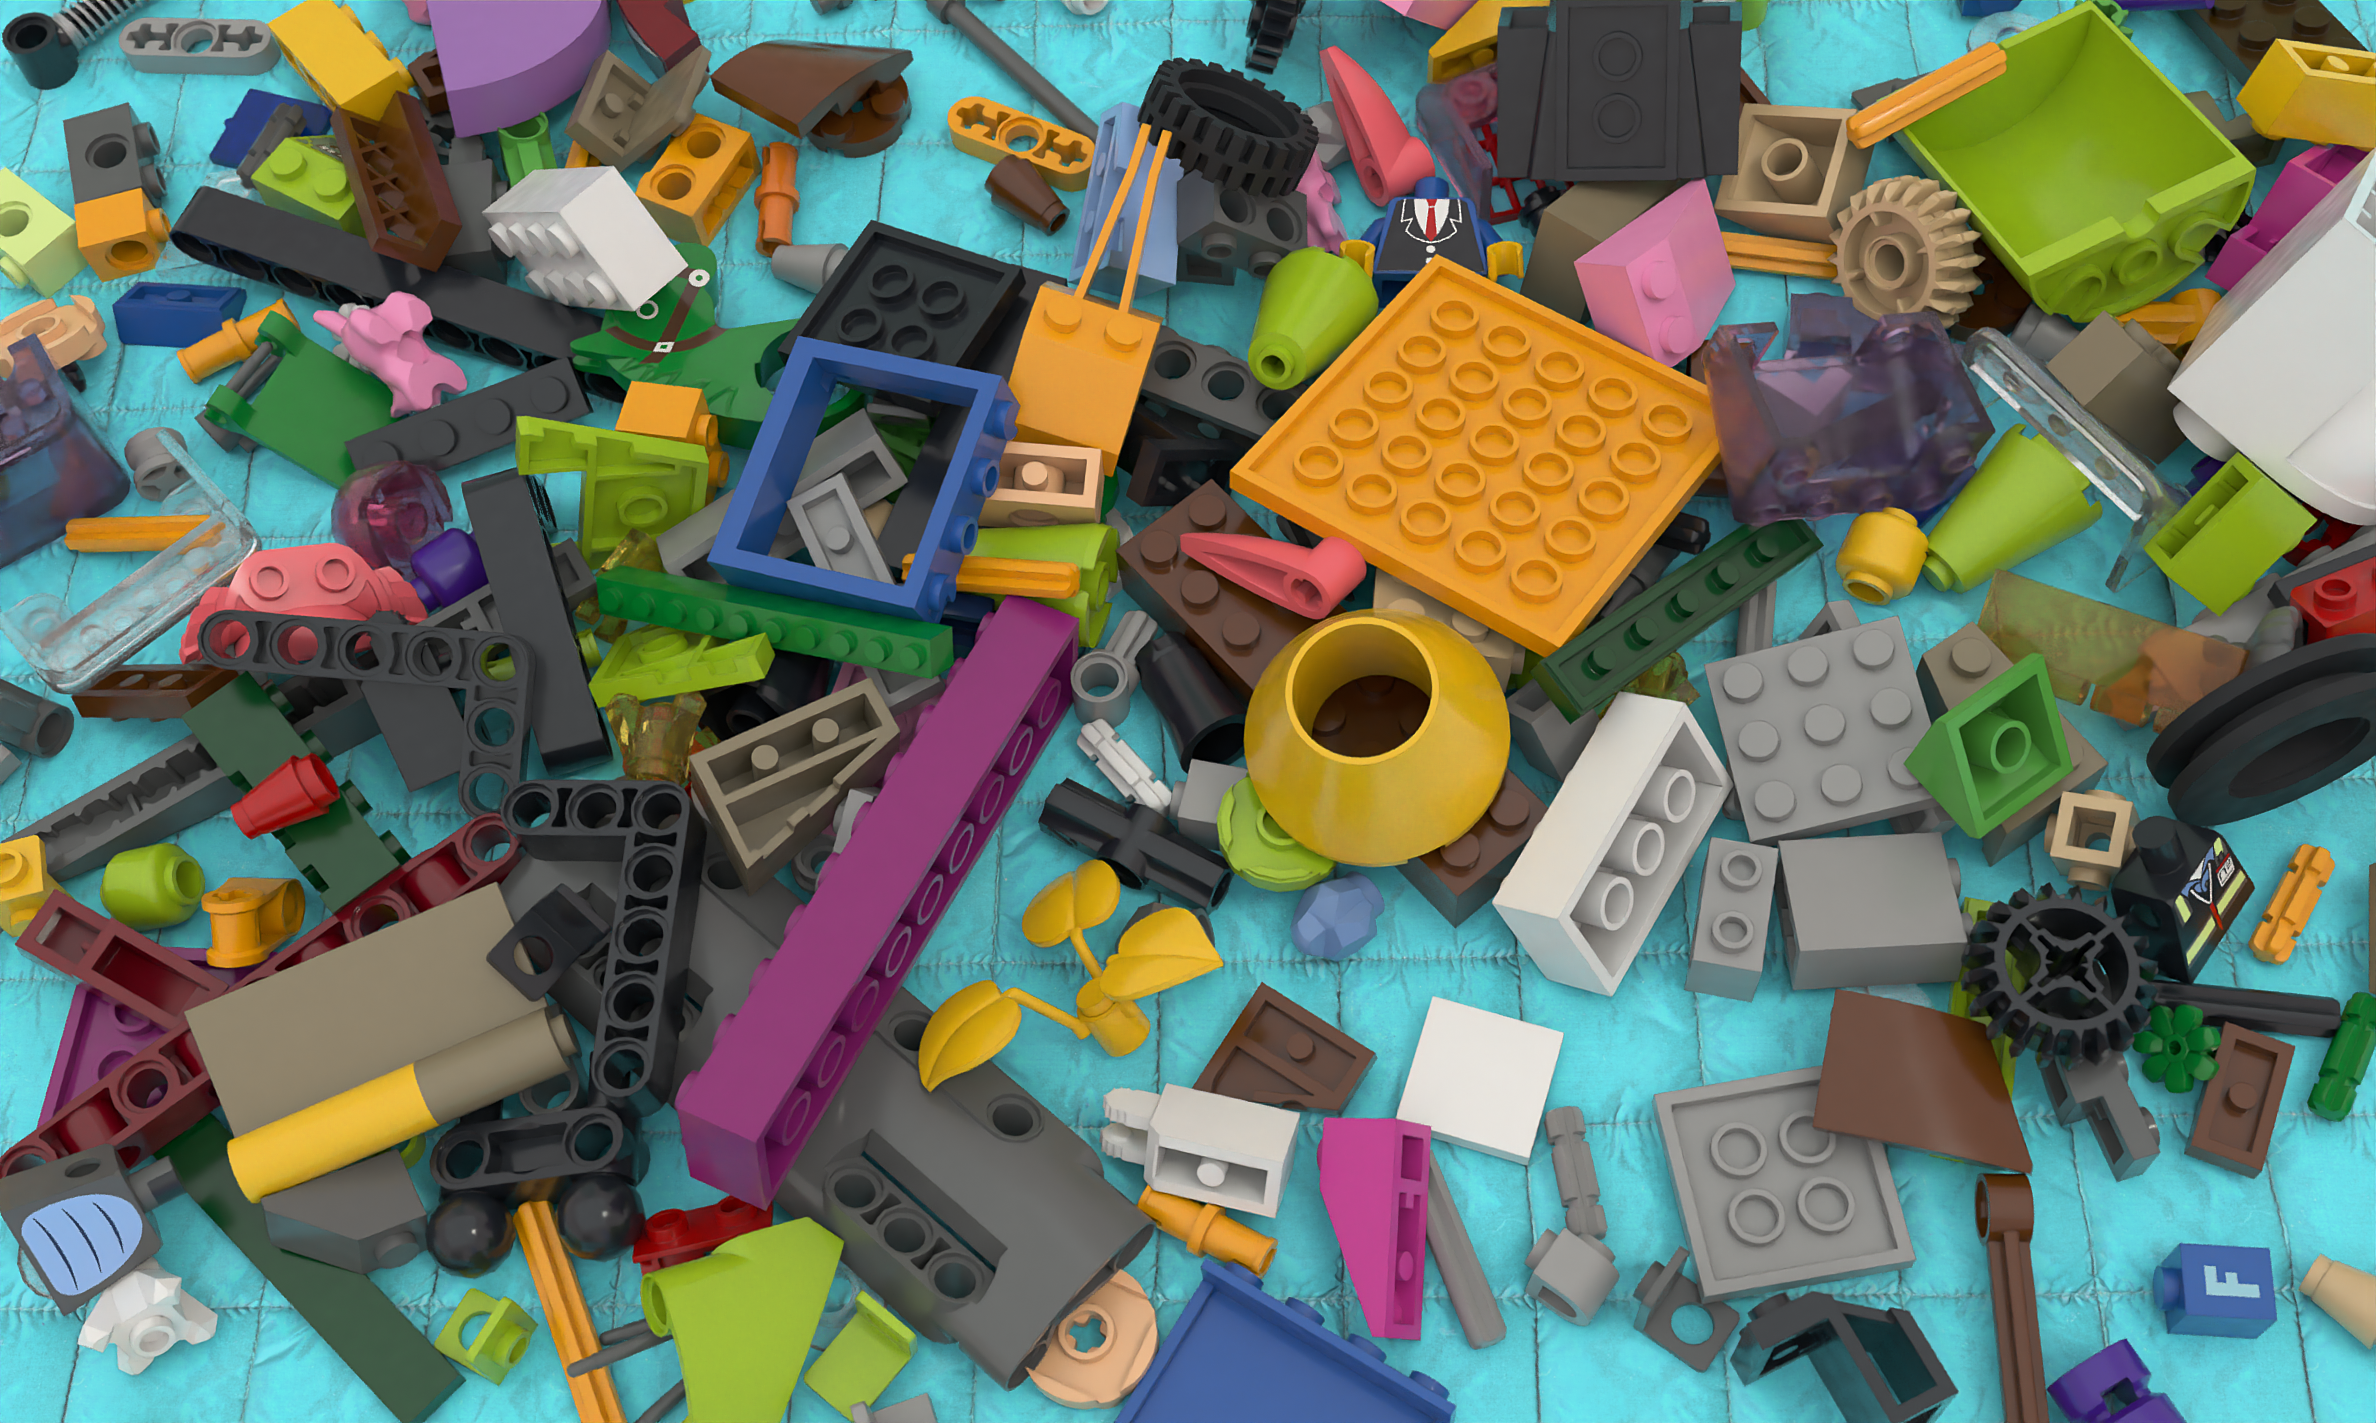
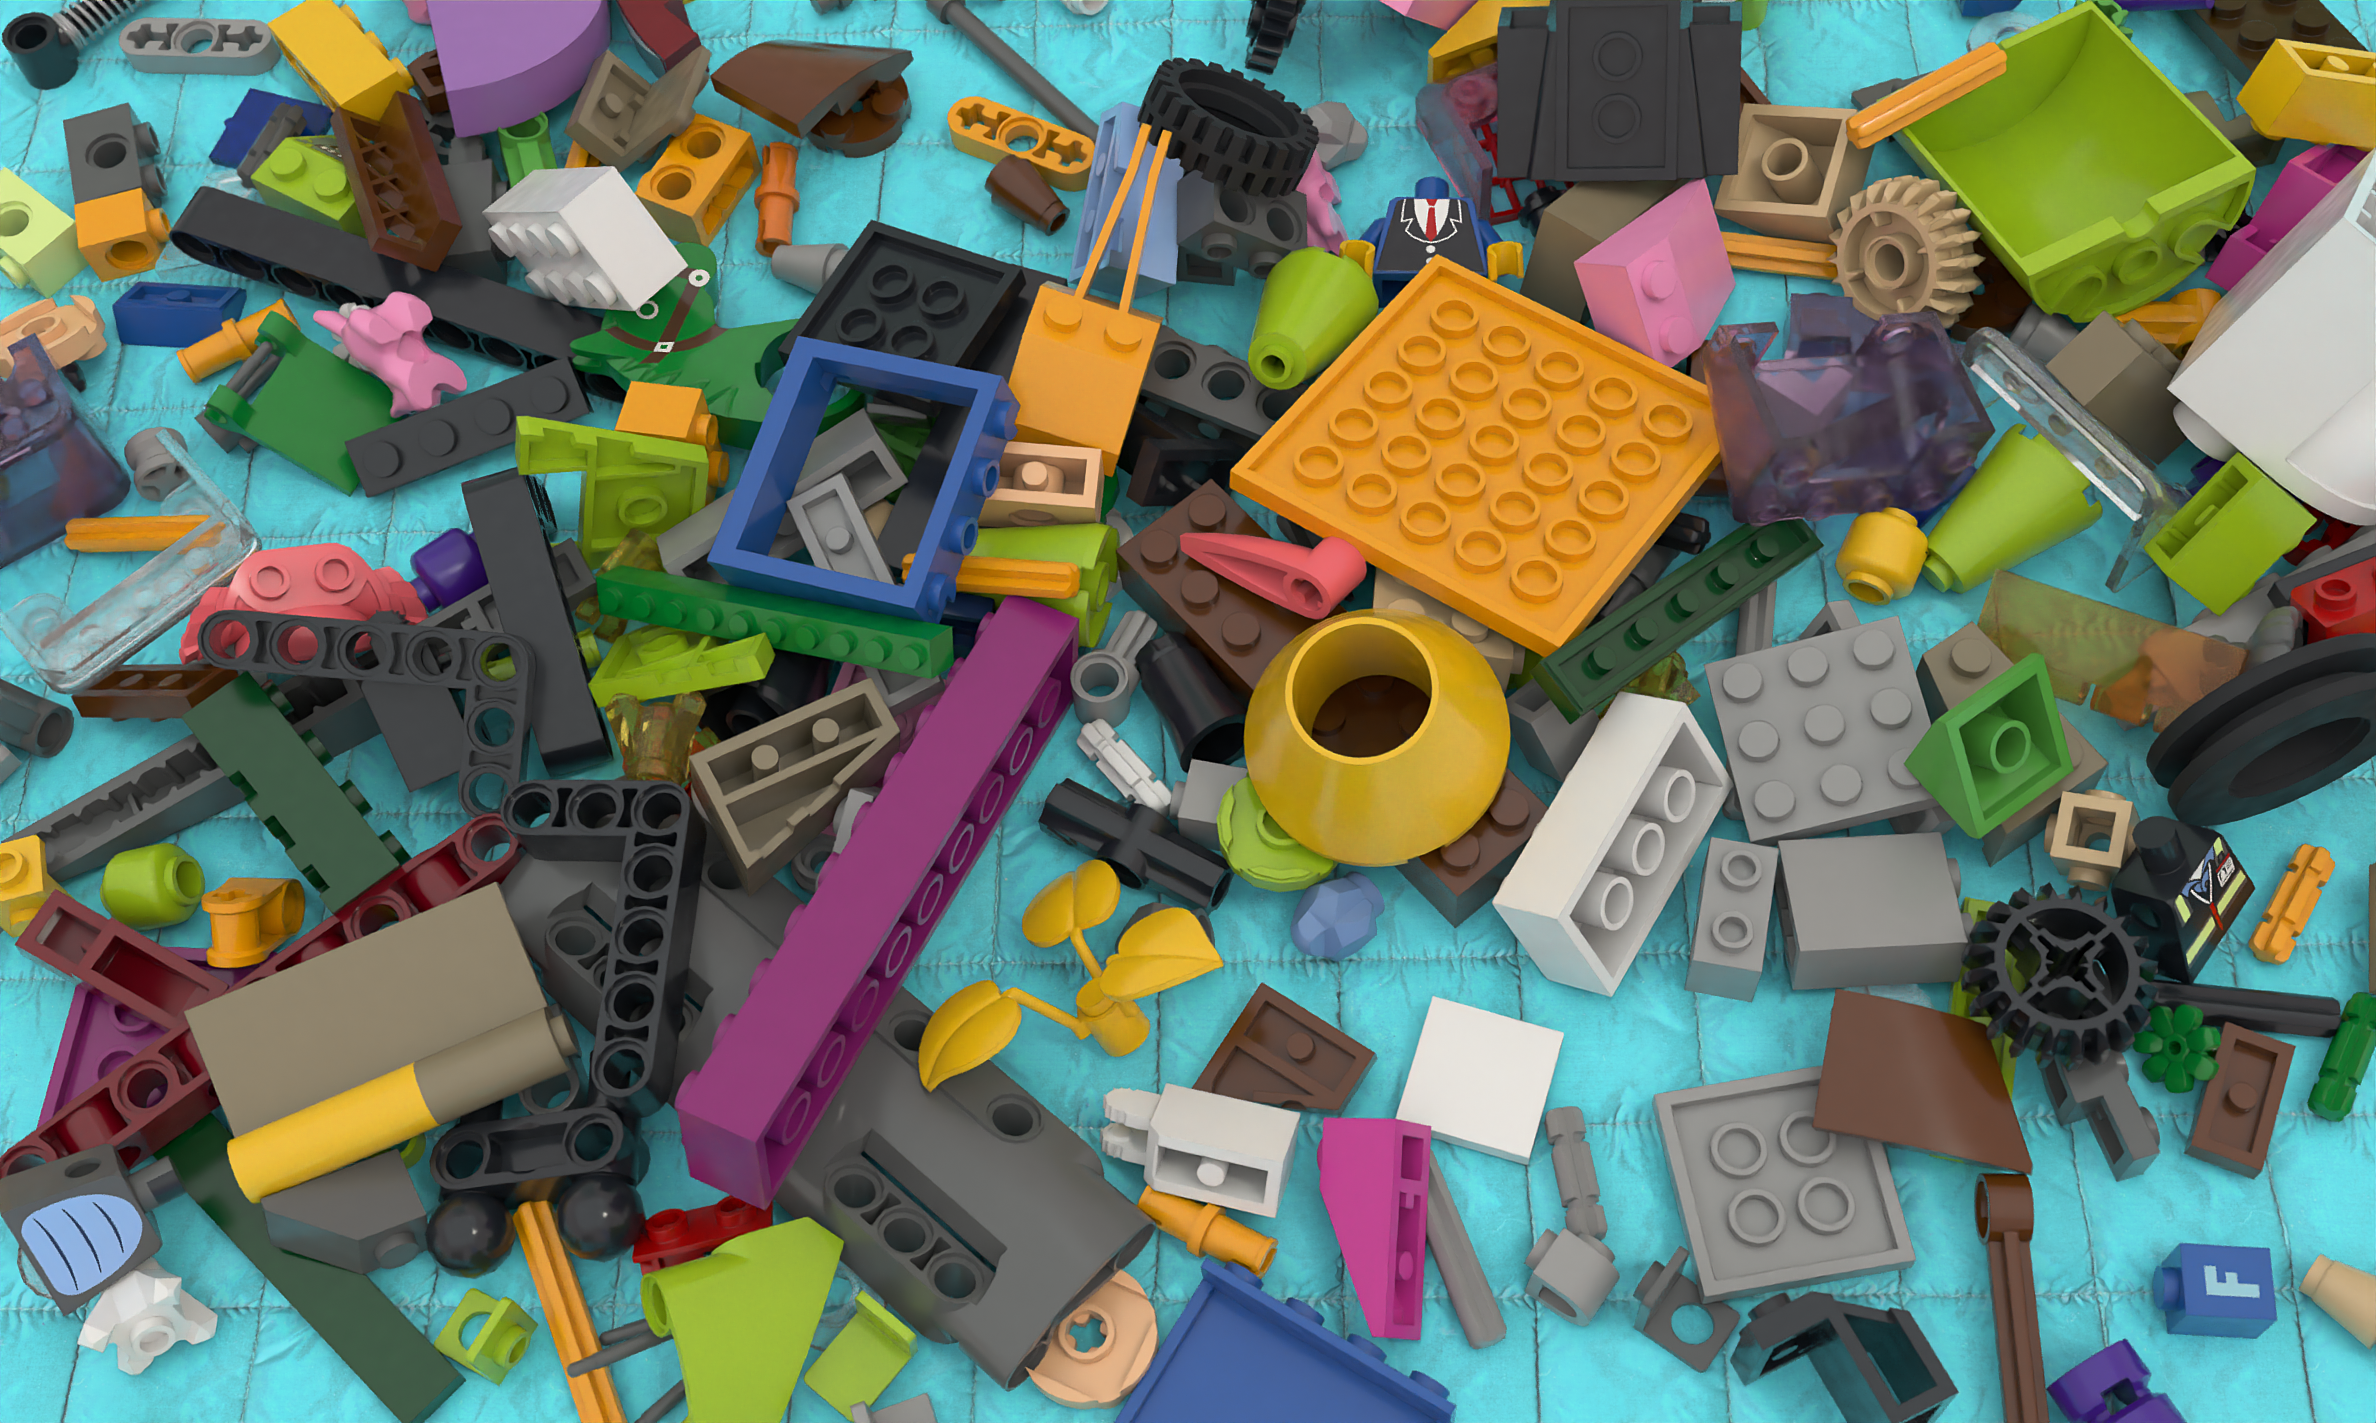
(286, 797): red cone -> none
(390, 513): clear pink cylinder -> none
(564, 925): black bracket -> none
(1378, 142): coral piece -> none

